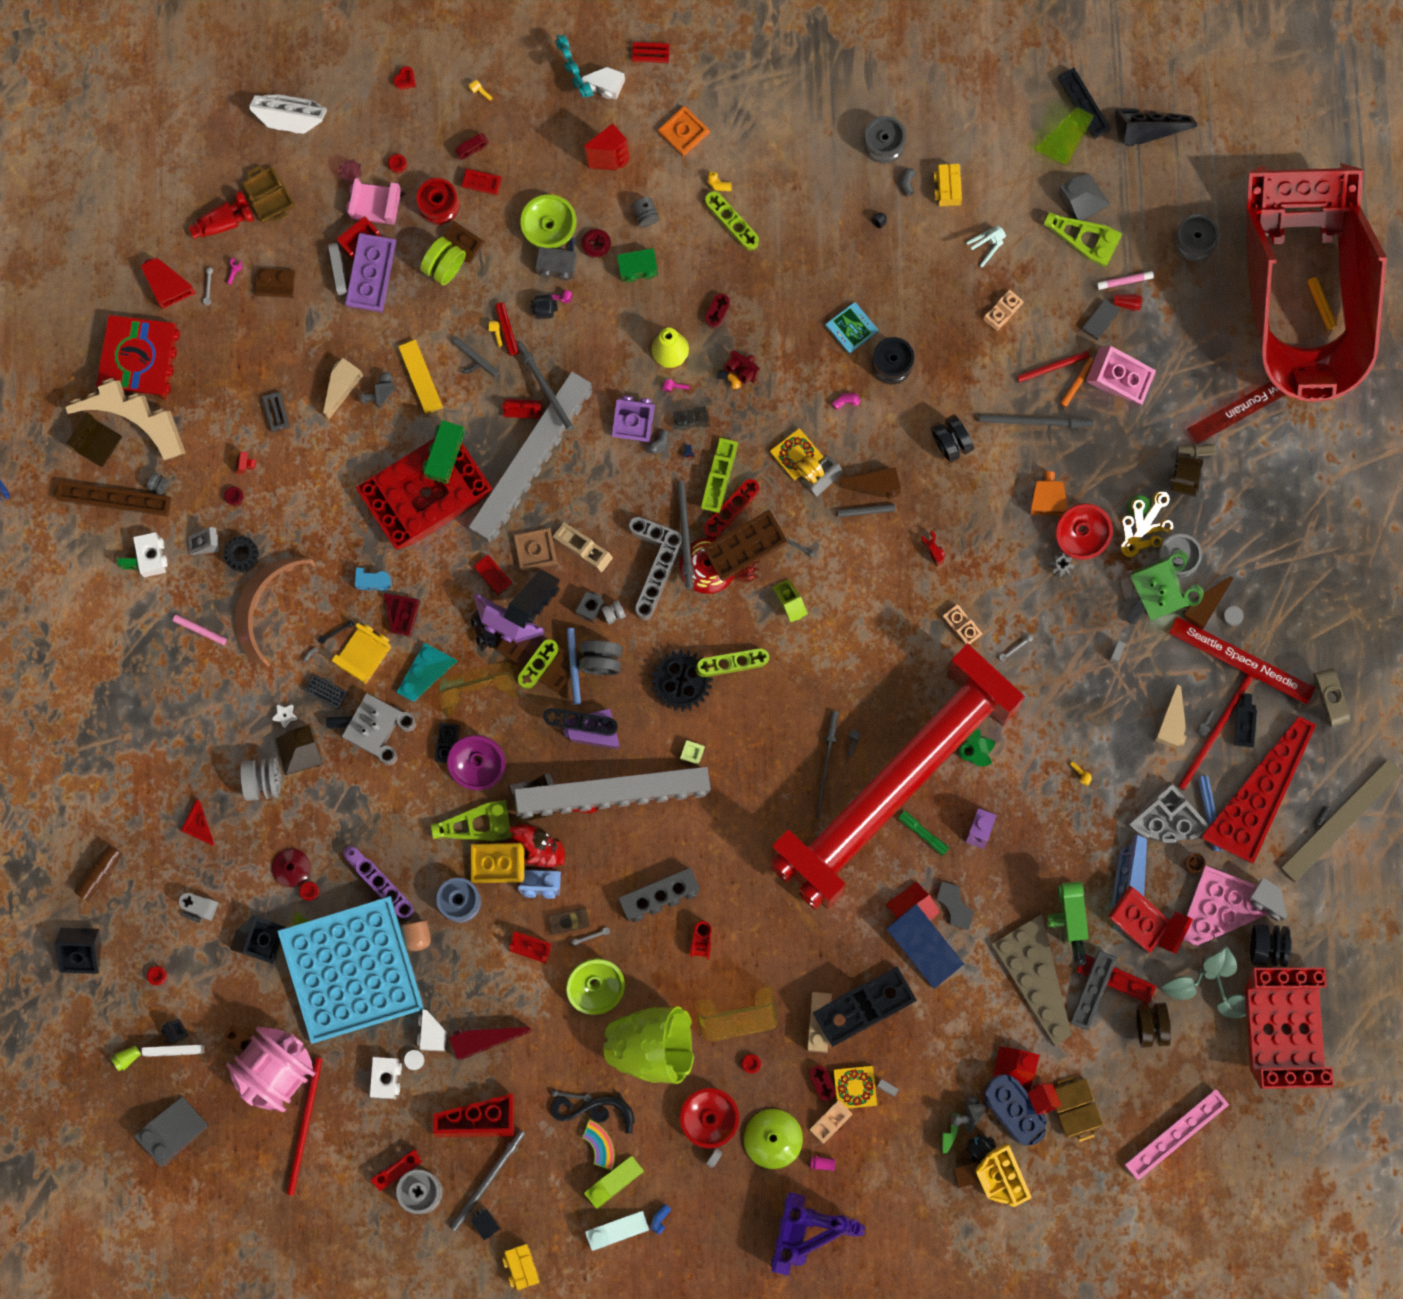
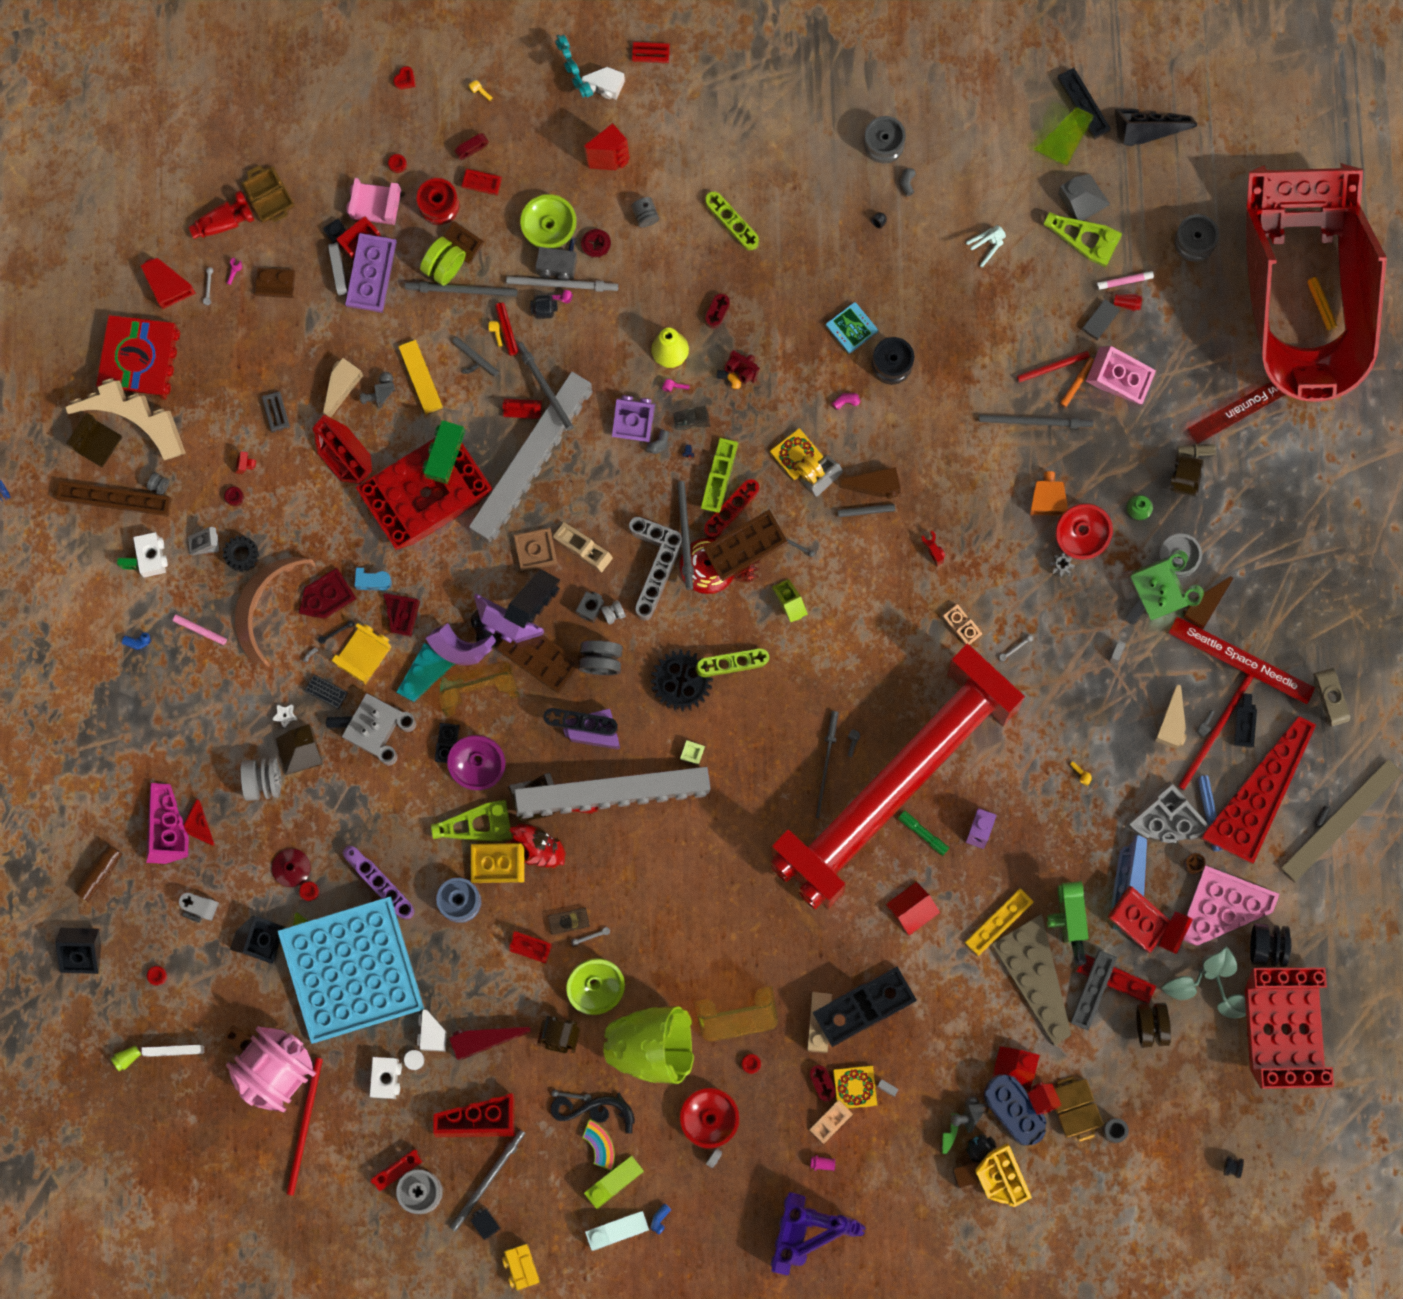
(138, 643): none -> blue arm
(166, 832): none -> dark pink wedge
(171, 1131): dark grey slope -> none
(174, 1031): black tile -> none
(287, 112): white wedge -> none
(326, 595): none -> dark red tile
(334, 230): none -> black plate
(342, 451): none -> red wedge
(350, 170): clear pink gear -> none
(416, 935): nougat helmet -> none
(424, 287): none -> dark grey bar
(455, 650): none -> medium lavender arch
(493, 575): red tile -> none
(525, 672): lime beam -> none
(540, 883): light blue bracket -> none
(558, 1035): none -> dark brown brick
(573, 666): medium blue bar -> none
(598, 286): none -> light grey bar
(637, 265): green brick -> none
(683, 130): orange tile -> none
(685, 878): dark grey brick -> none
(701, 942): red piece -> none
(716, 183): yellow arm -> none
(773, 1154): lime dish -> none
(924, 946): dark blue tile -> none
(948, 184): yellow brick -> none
(952, 438): black wheel -> none
(959, 914): dark grey tile -> none
(979, 749): green plate -> none
(999, 922): none -> yellow tile
(1003, 310): light nougat slope -> none
(1115, 1130): none -> dark grey piece
(1143, 526): plant -> none
(1176, 1134): bright pink plate -> none
(1233, 616): light grey tile -> none
(1233, 1167): none -> black wheel
(1269, 897): light grey slope -> none

